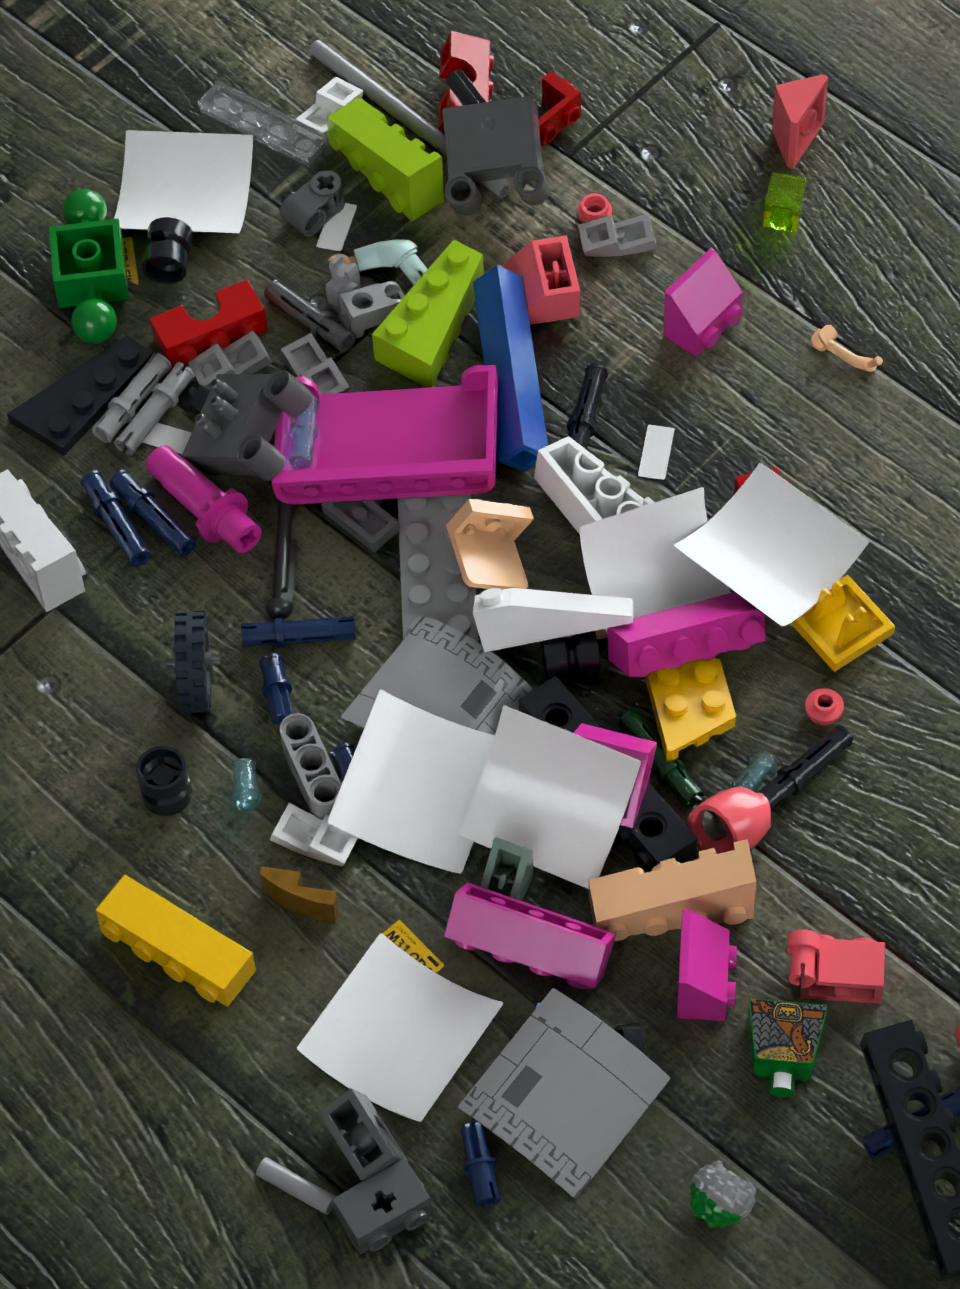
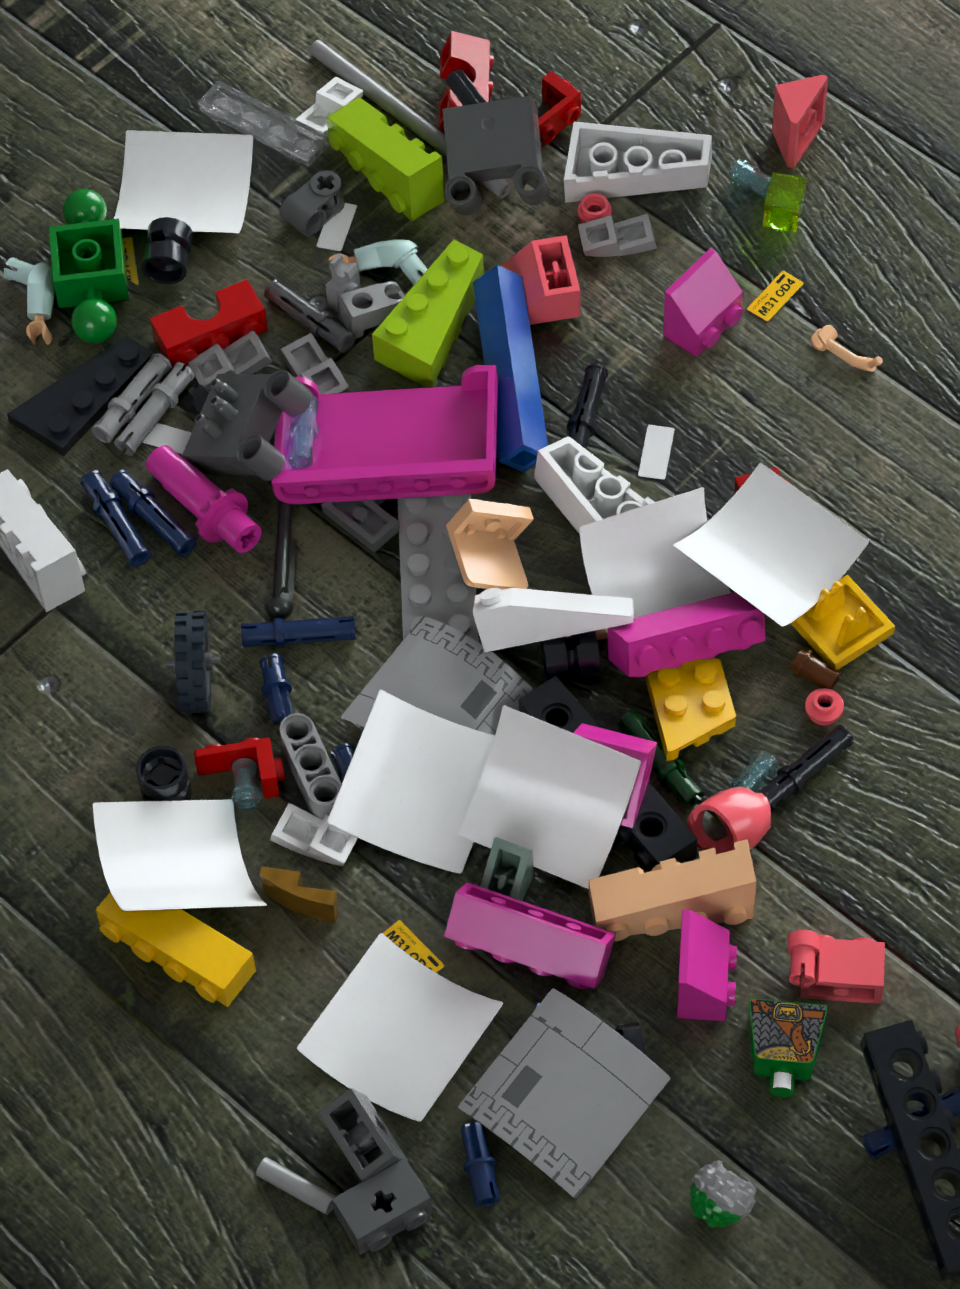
(39, 295): none -> light aqua arm
(172, 855): none -> white sticker
(219, 758): none -> red bracket
(634, 161): none -> white wedge
(747, 175): none -> clear light blue pin
(775, 296): none -> yellow sticker
(814, 670): none -> reddish brown pin

